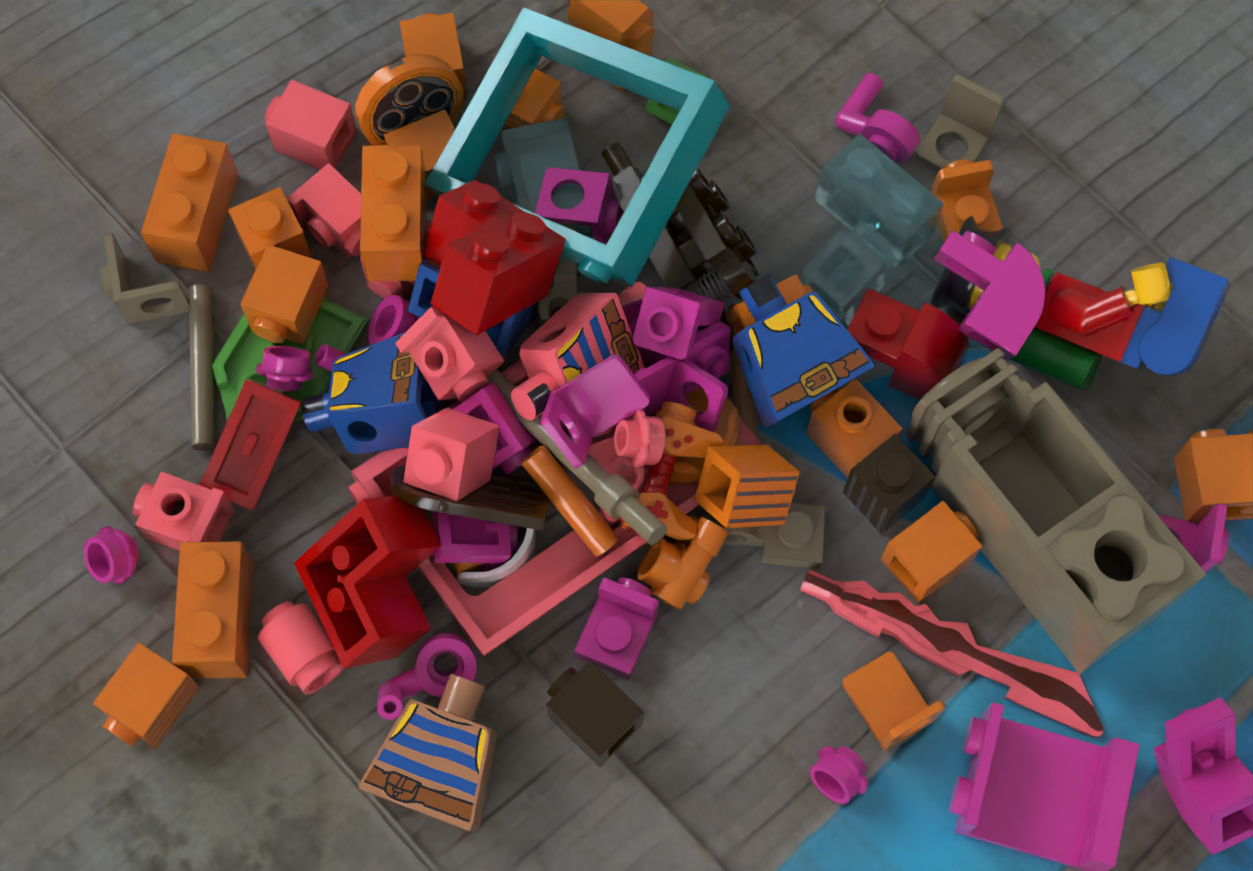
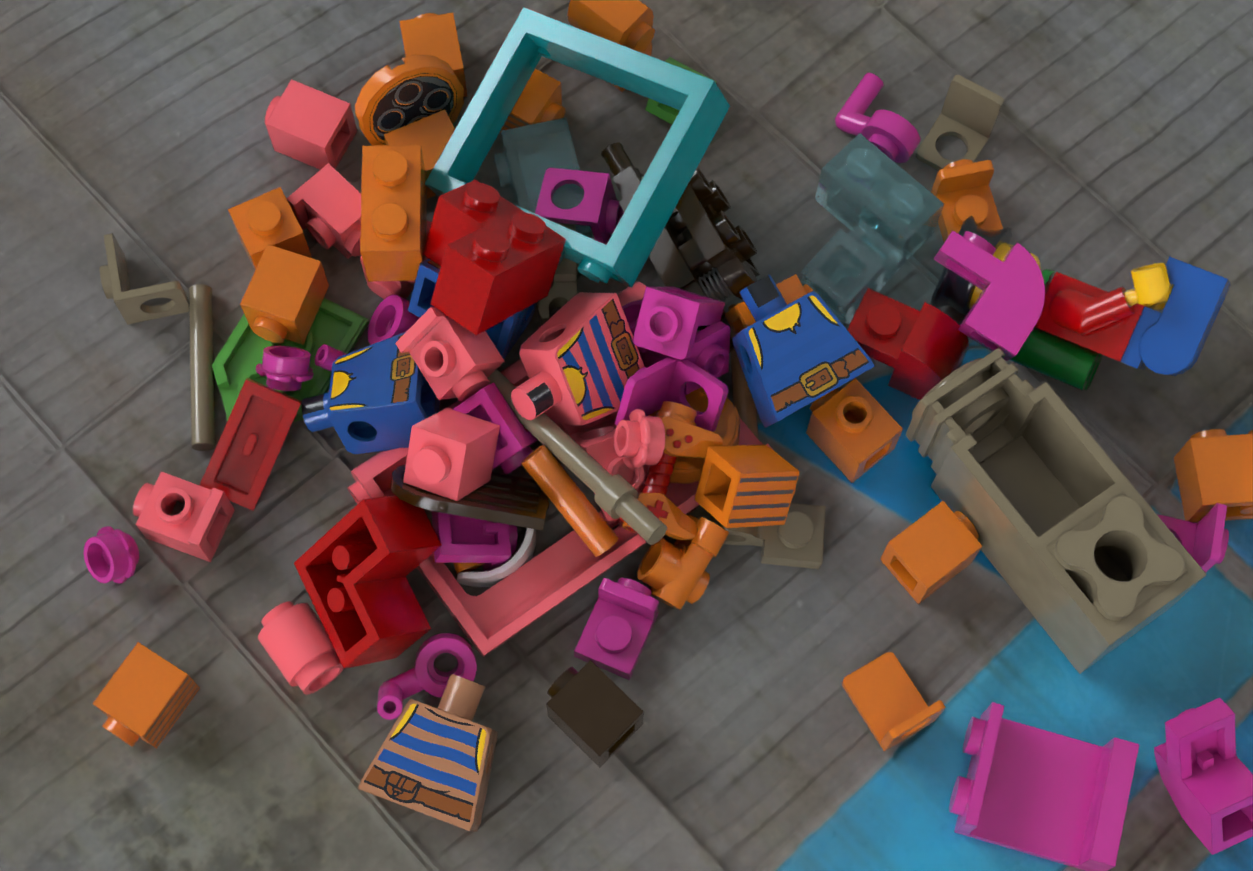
(190, 202): orange brick -> none
(213, 610): orange piece -> none
(592, 405): dark pink bracket -> none
(839, 774): dark pink plate -> none
(888, 483): dark brown brick -> none
(950, 645): coral sword -> none

